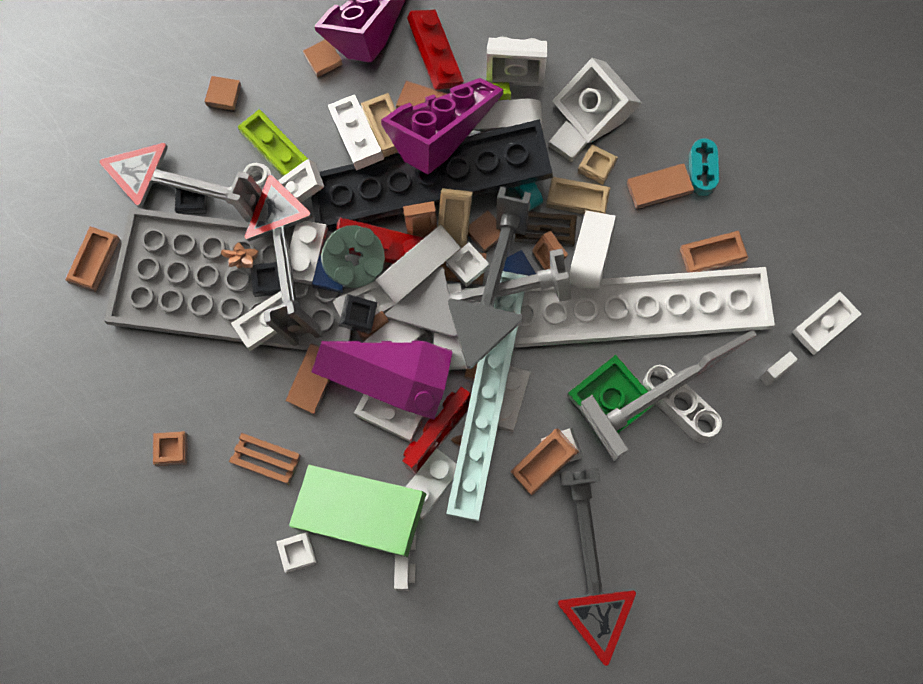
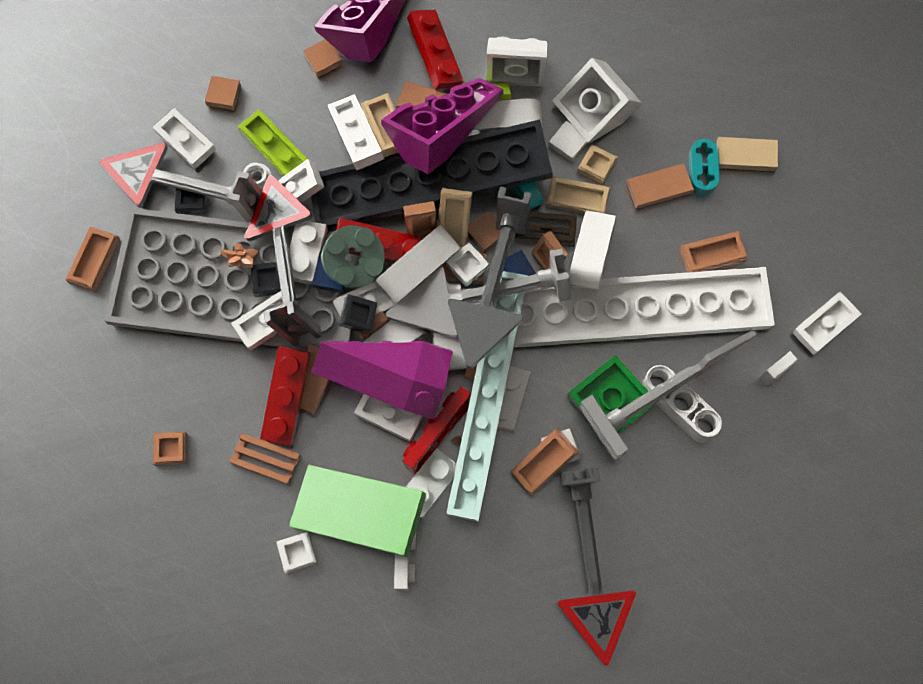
(184, 138): none -> white plate
(285, 395): none -> red plate
(747, 154): none -> tan tile

